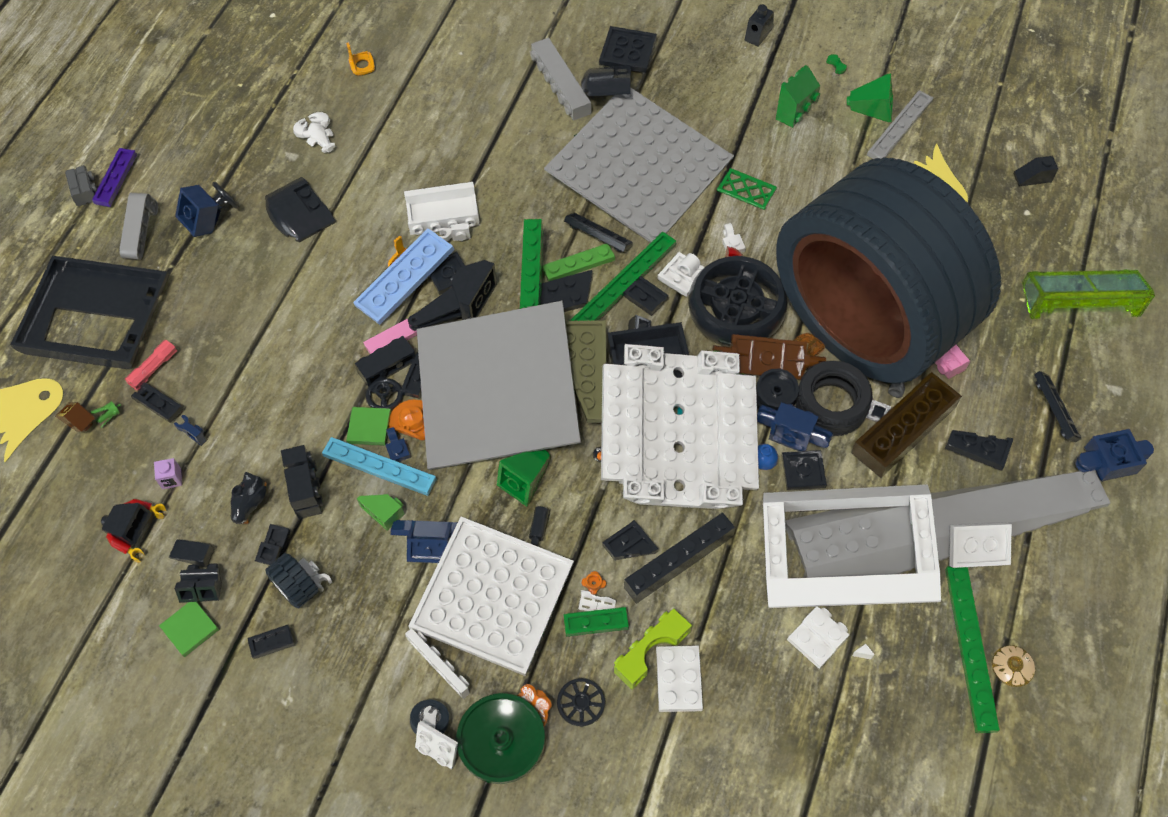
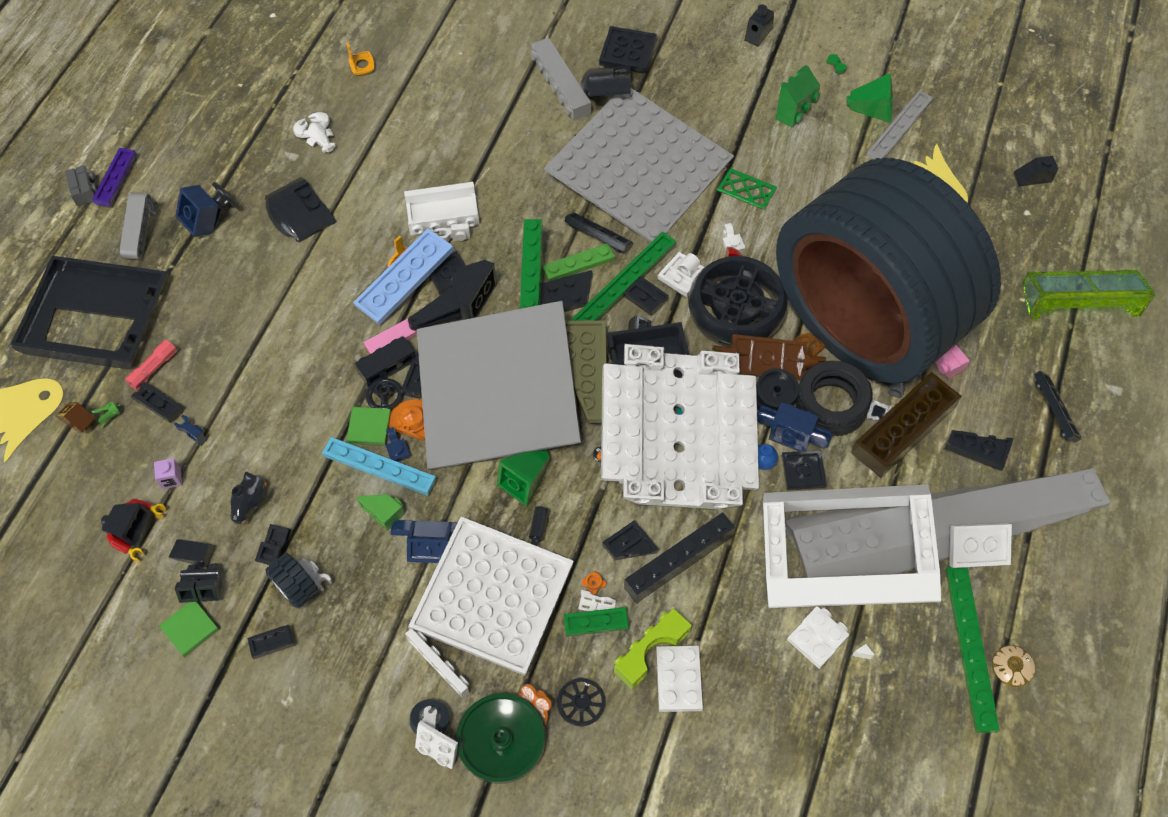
(302, 482): black piece -> none
(1114, 455): dark blue brick -> none

